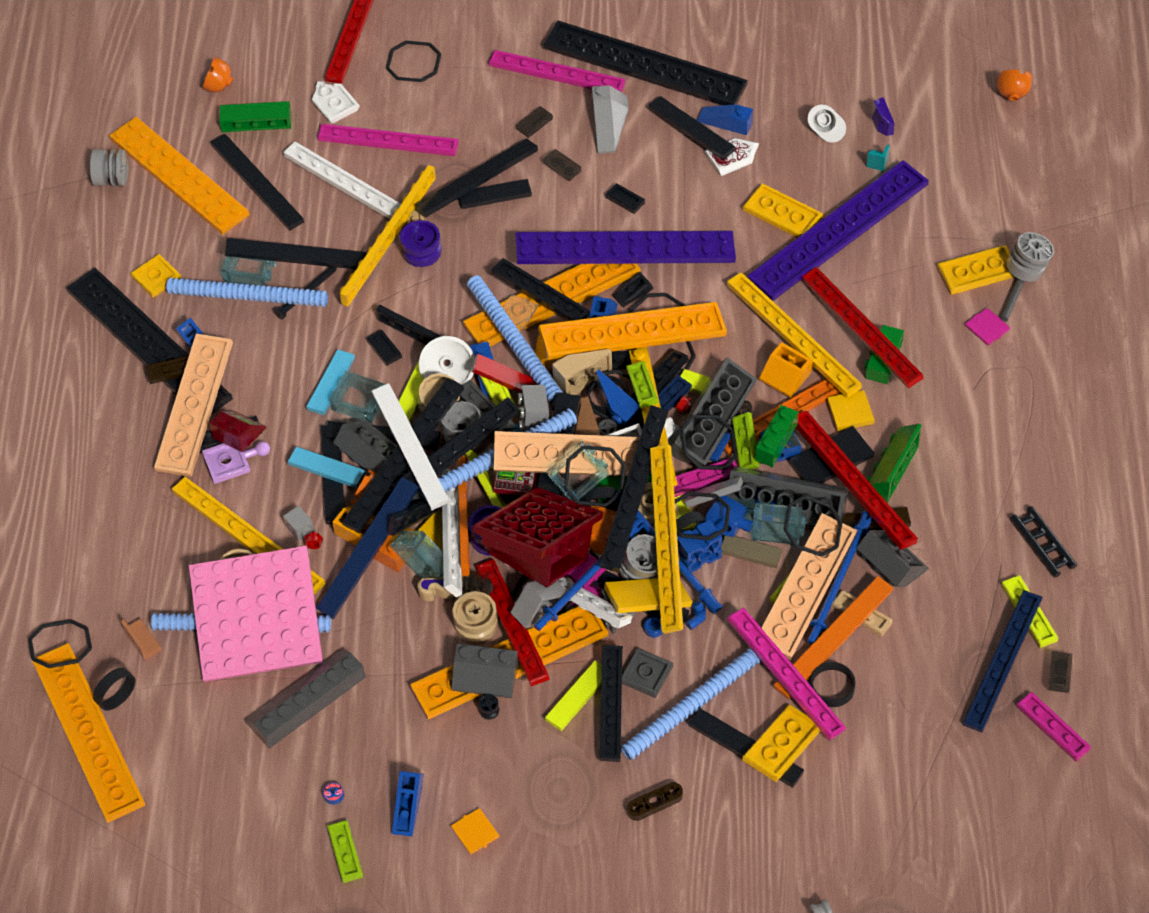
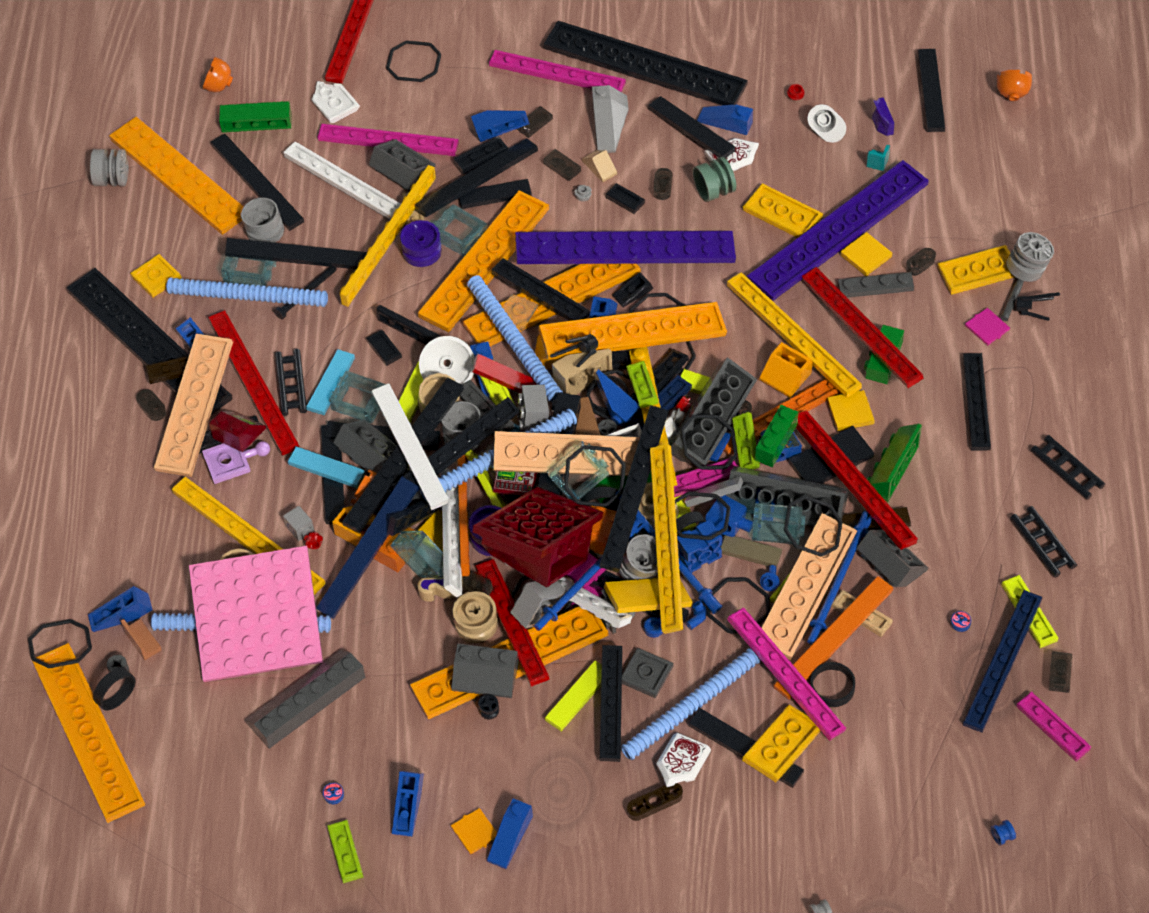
(117, 660): none -> dark grey wheel
(127, 606): none -> blue slope
(150, 403): none -> clear smoke plate
(255, 385): none -> red plate
(262, 220): none -> light grey wheel
(299, 388): none -> black bar
(399, 162): none -> dark grey slope
(454, 243): none -> clear light blue window
(479, 155): none -> black plate
(497, 122): none -> blue slope
(497, 242): none -> light orange plate
(510, 833): none -> blue slope
(583, 193): none -> light grey plate
(587, 344): none -> black plant
(600, 164): none -> tan slope
(663, 183): none -> clear smoke plate
(677, 416): none -> light grey plate
(682, 759): none -> white tile
(714, 179): none -> sand green wheel
(739, 580): none -> black piece
(769, 580): none -> blue plate
(795, 92): none -> red plate
(866, 254): none -> yellow tile
(876, 285): none -> dark grey plate
(918, 259): none -> clear smoke beam
(931, 90): none -> black tile
(960, 621): none -> tile
(976, 402): none -> black tile
(1003, 832): none -> blue wheel
(1024, 304): none -> black plant
(1068, 477): none -> black bar

